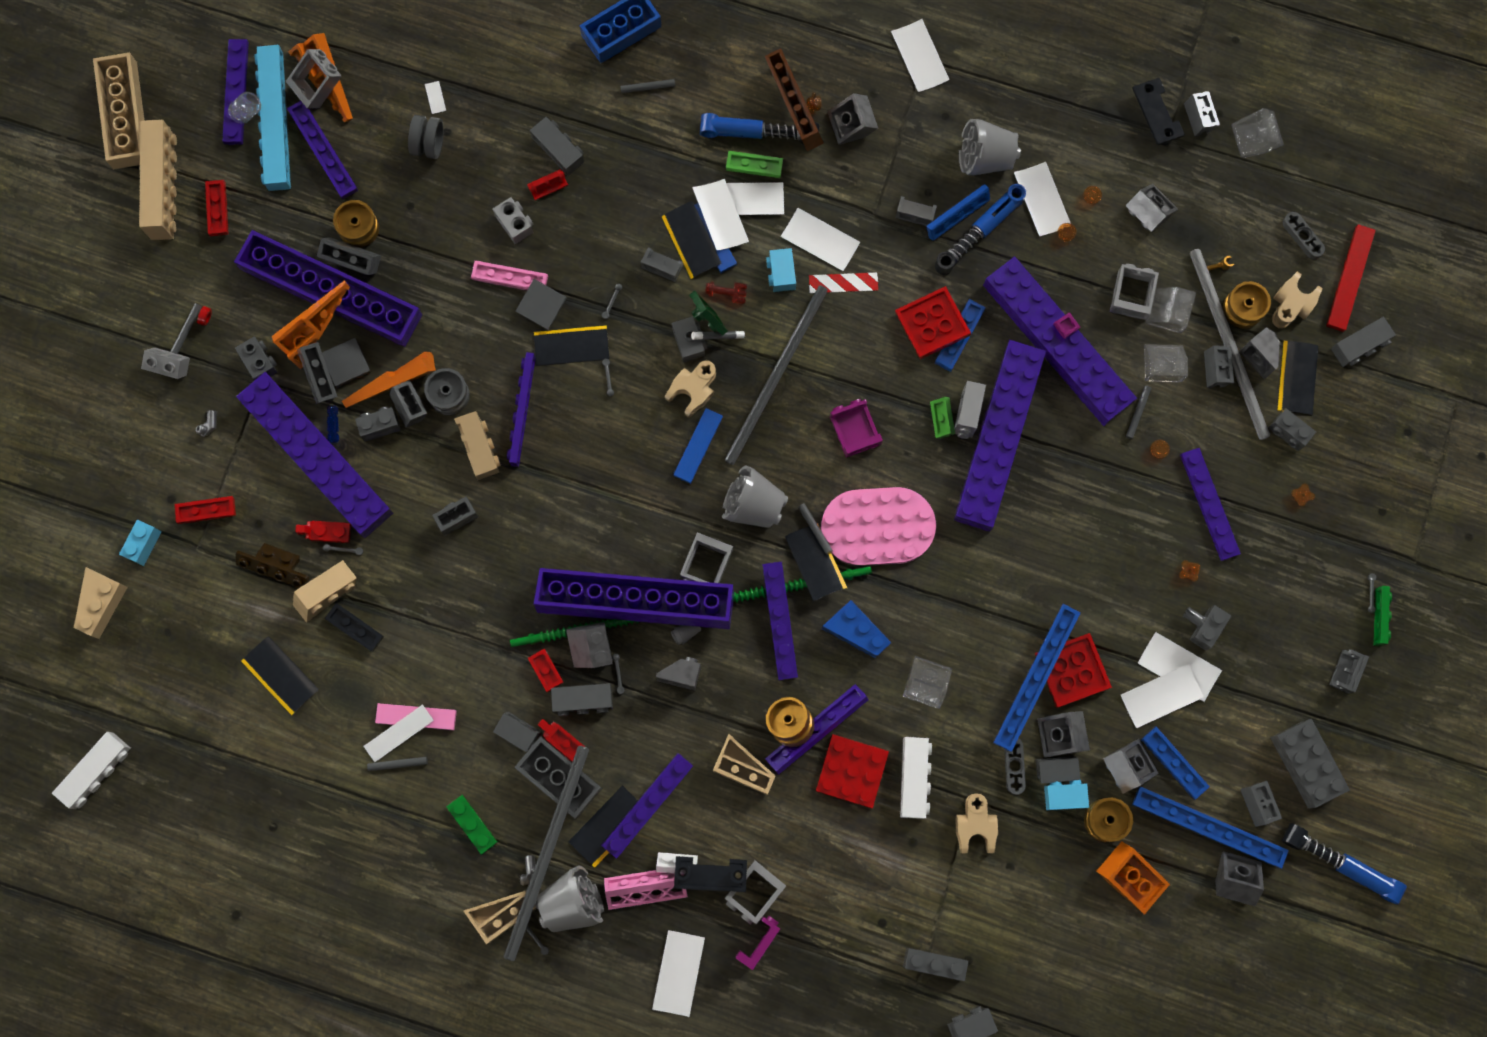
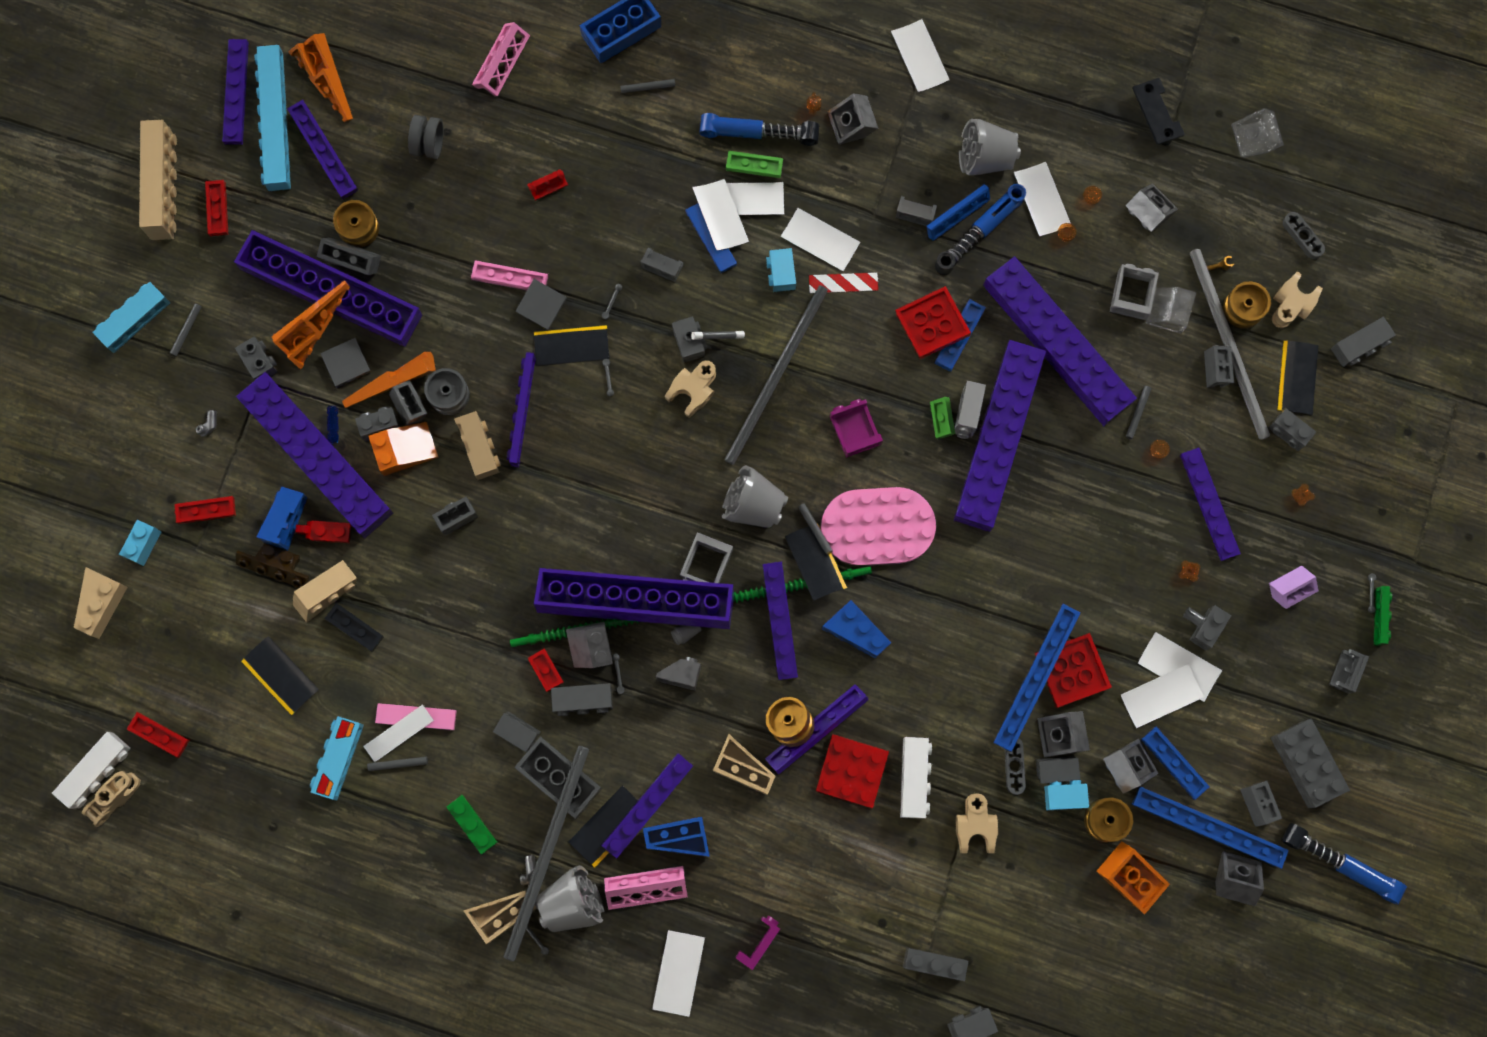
(110, 797): none -> tan piece
(119, 108): tan brick -> none
(131, 317): none -> medium azure brick
(158, 734): none -> red plate
(165, 363): light grey brick -> none
(204, 316): red tile -> none
(244, 107): clear wheel -> none
(282, 518): none -> blue wedge
(300, 86): light grey window -> none
(317, 373): dark grey brick -> none
(337, 758): none -> medium azure brick
(359, 551): dark grey hinge -> none
(403, 447): none -> slope
(435, 97): white sticker -> none
(495, 57): none -> bright pink fence
(510, 222): light grey brick -> none
(557, 145): dark grey brick -> none
(560, 739): red hinge -> none
(667, 861): white plate -> none
(680, 837): none -> blue wedge
(691, 239): black sticker -> none
(698, 446): blue tile -> none
(705, 312): dark green hinge -> none
(710, 289): clear red hinge -> none
(710, 876): black brick -> none
(747, 916): light grey window -> none
(794, 100): reddish brown brick -> none
(927, 682): clear slope -> none
(1066, 325): magenta tile -> none
(1165, 363): clear slope -> none
(1201, 113): dark grey hinge -> none
(1263, 352): flat silver slope -> none
(1293, 587): none -> lavender brick
(1350, 278): red tile -> none

